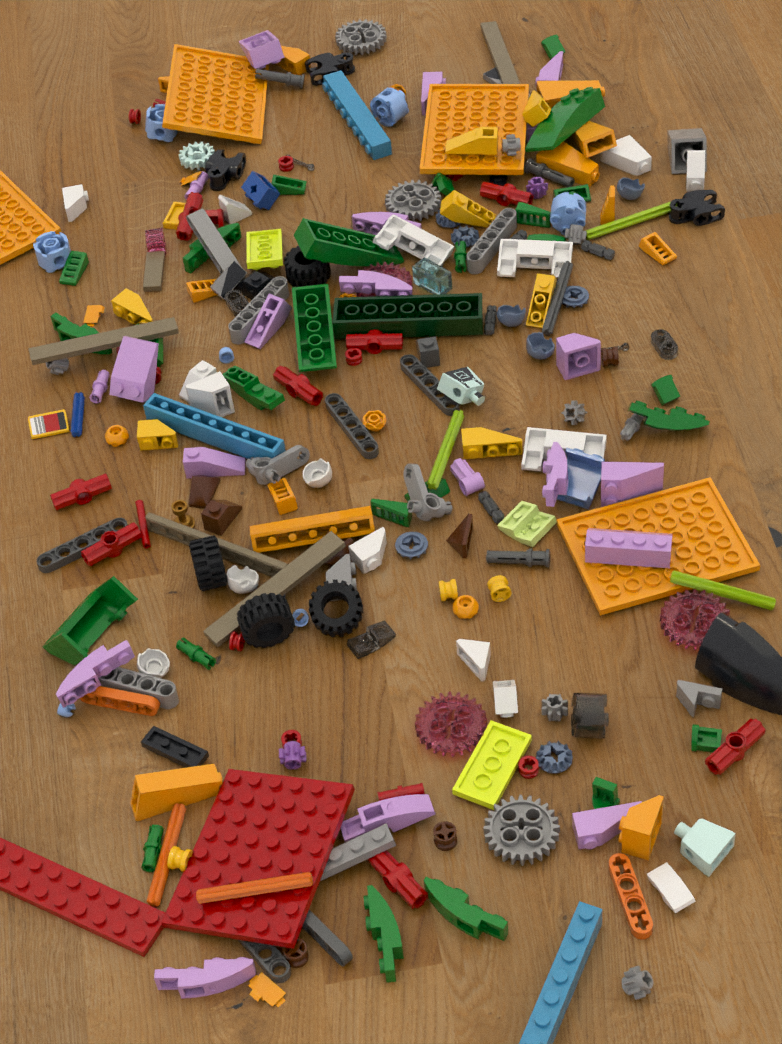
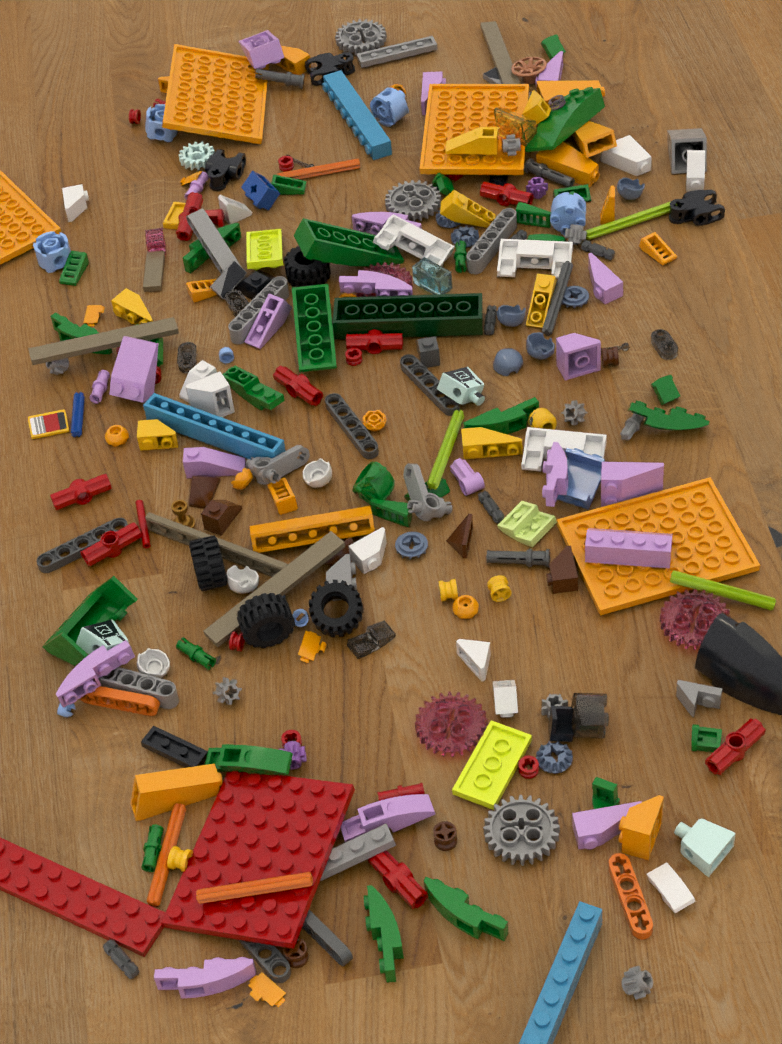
(99, 634): none -> light aqua torso
(121, 959): none -> dark grey axle
(186, 357): none -> clear smoke plate
(231, 694): none -> light grey gear
(242, 479): none -> light orange plate
(250, 759): none -> green slope
(310, 646): none -> light orange piece
(322, 169): none -> orange axle
(374, 483): none -> green piece
(397, 51): none -> light grey plate
(507, 361): none -> sand blue hair
(507, 421): none -> green slope
(515, 123): none -> clear yellow slope
(529, 71): none -> nougat wheel
(542, 419): none -> yellow head
(557, 102): none -> clear smoke tile
(560, 723): none -> black panel
(563, 573): none -> reddish brown slope
(604, 282): none -> lavender slope

